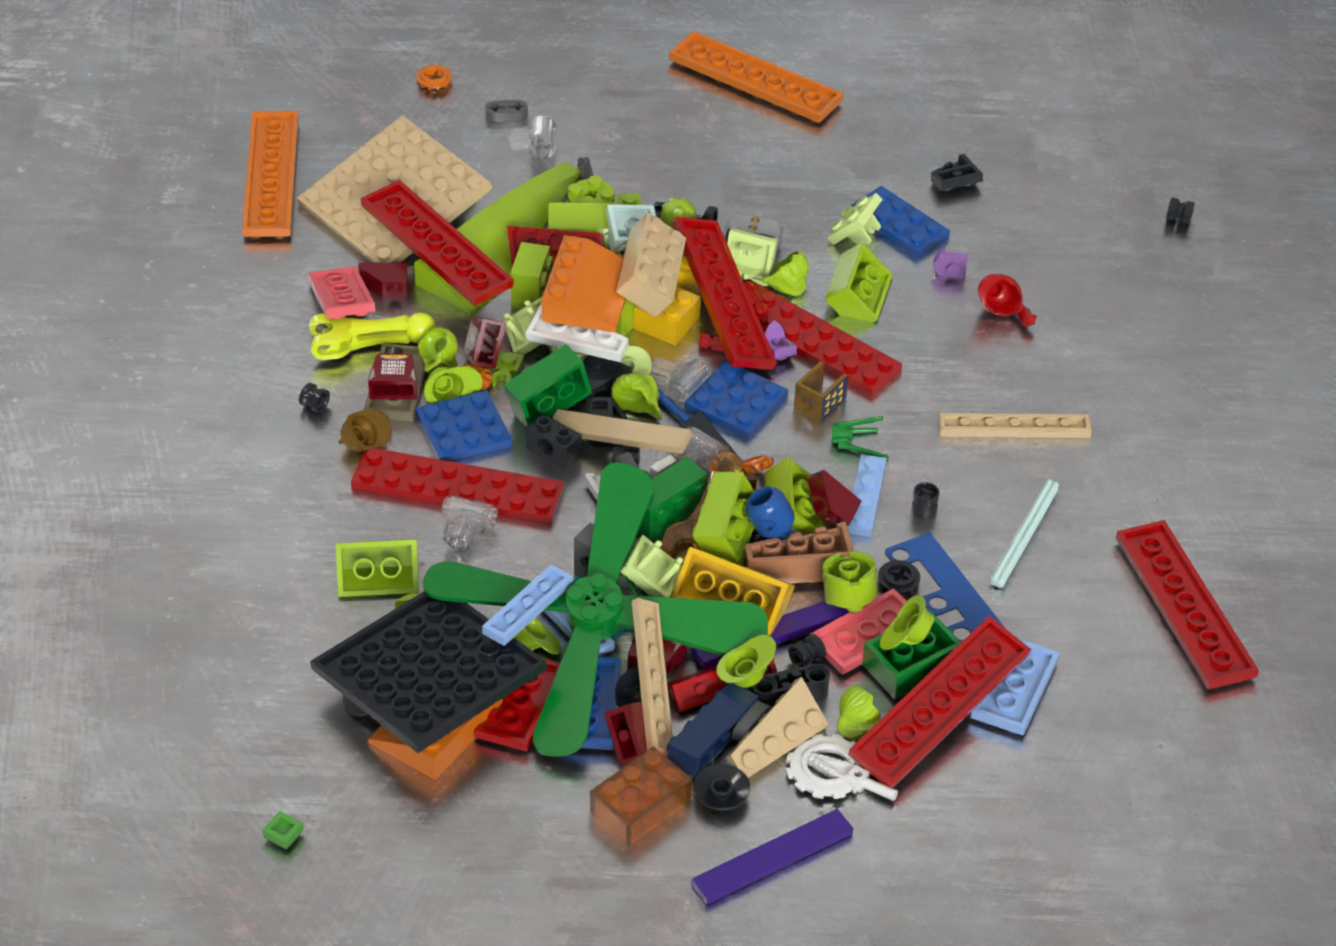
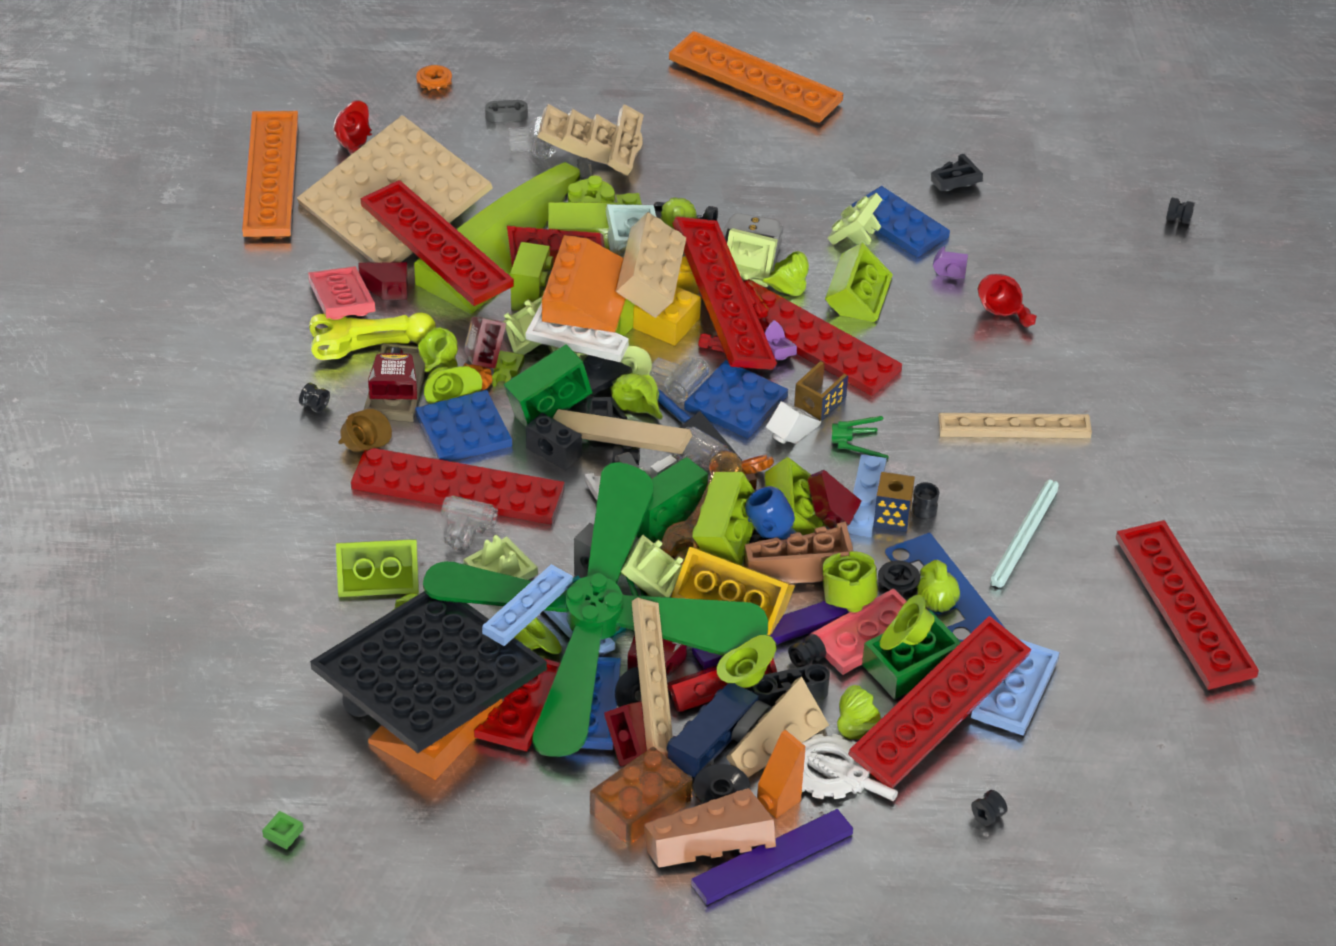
(352, 126): none -> red piece
(504, 558): none -> yellowish green plate
(595, 137): none -> tan slope
(710, 829): none -> nougat wedge
(783, 776): none -> orange slope
(791, 423): none -> white slope
(893, 501): none -> piece
(938, 587): none -> lime hair
(989, 807): none -> black wheel

